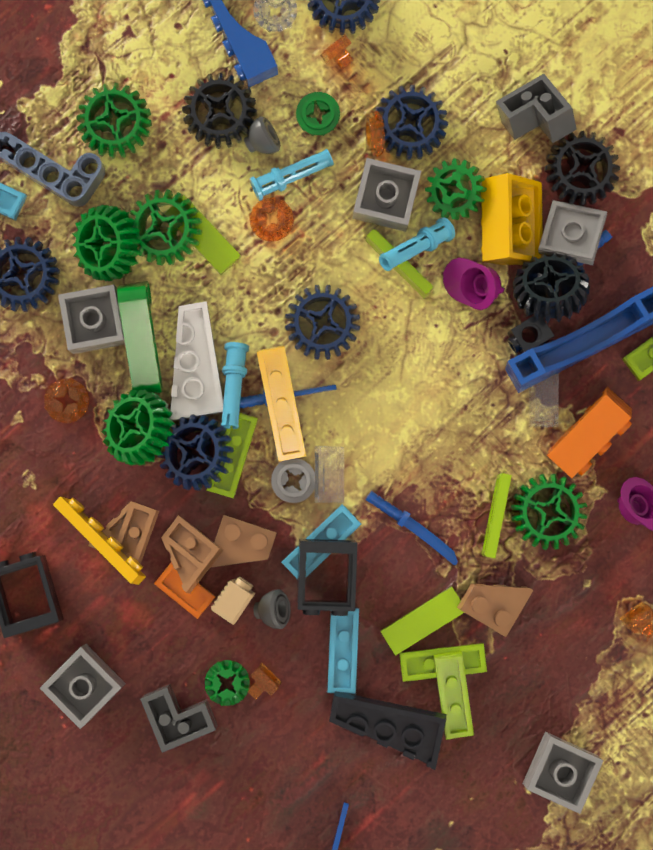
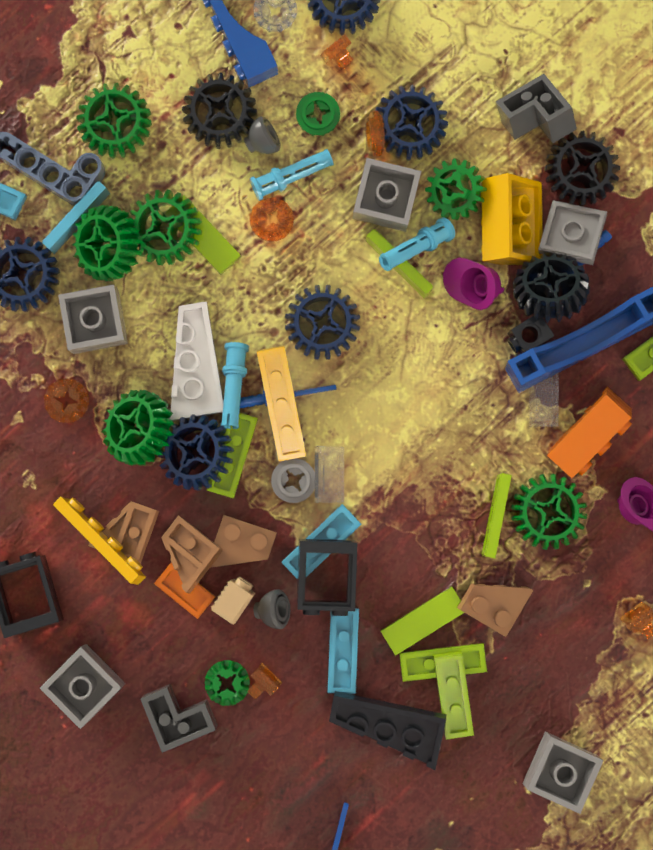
(67, 225): none -> medium azure tile
(139, 336): beam -> none
(404, 519): blue sword -> none

